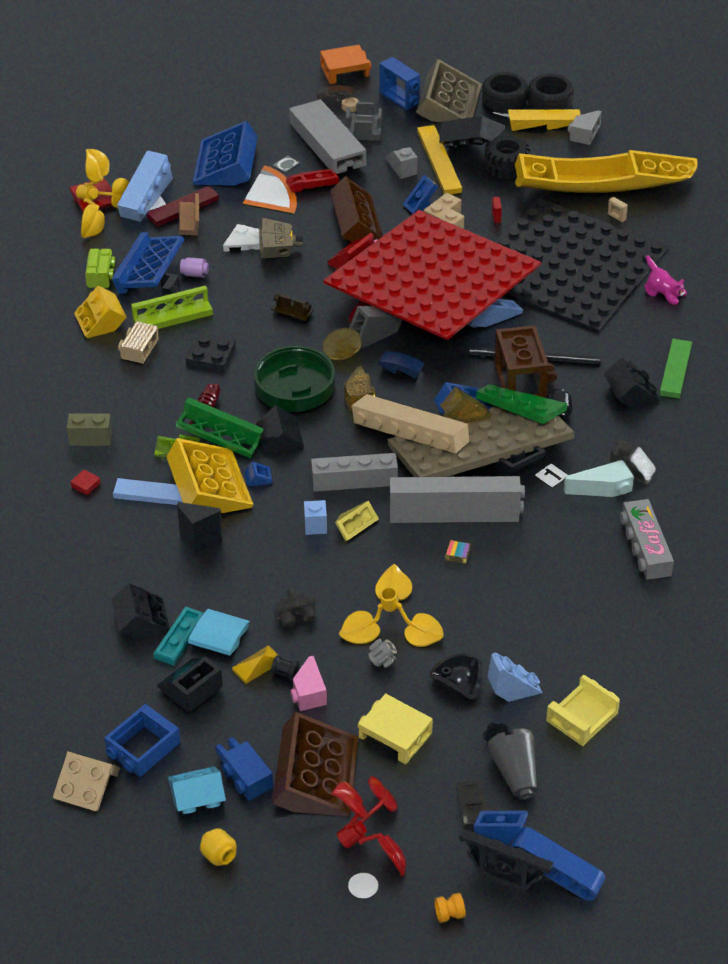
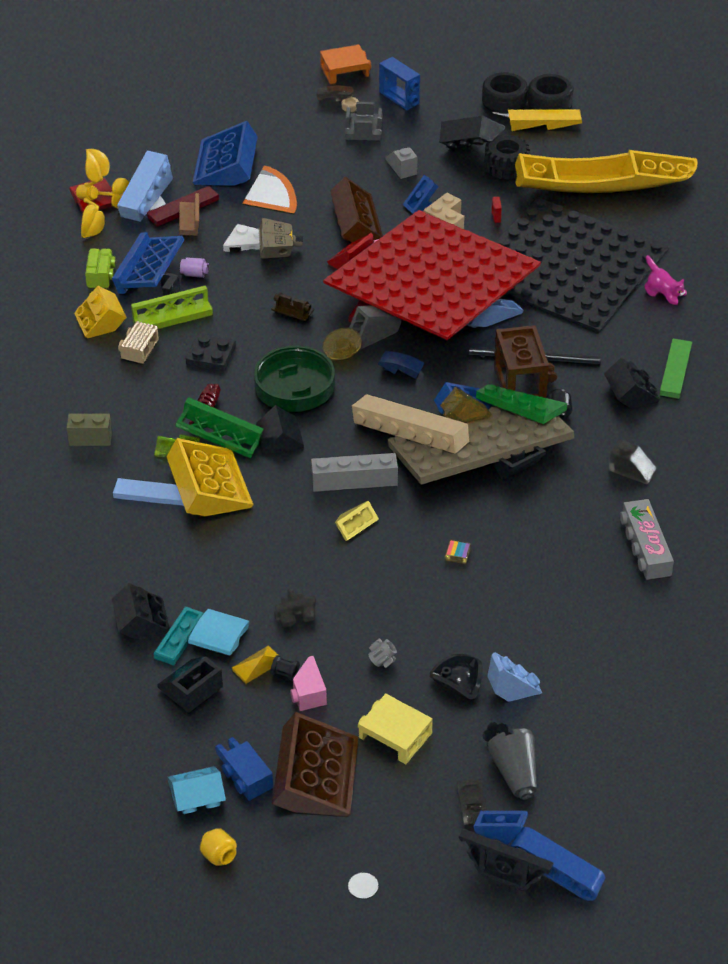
(83, 781): tan bracket -> none
(85, 482): red tile -> none
(155, 723): blue window -> none
(199, 525): black slope -> none
(258, 474): blue slope -> none
(286, 163): light grey sticker -> none
(312, 179): red hinge -> none
(315, 517): light blue brick -> none
(327, 136): light grey brick -> none
(355, 830): red plant -> none
(357, 387): clear yellow slope -> none
(390, 589): yellow plant -> none
(439, 160): yellow tile -> none
(448, 94): dark tan slope -> none
(452, 907): light orange wheel -> none
(456, 499): light grey brick -> none
(551, 475): white sticker -> none
(583, 711): light yellow panel -> none
(585, 127): light grey slope -> none
(604, 480): light aqua slope -> none
(617, 209): tan tile -> none

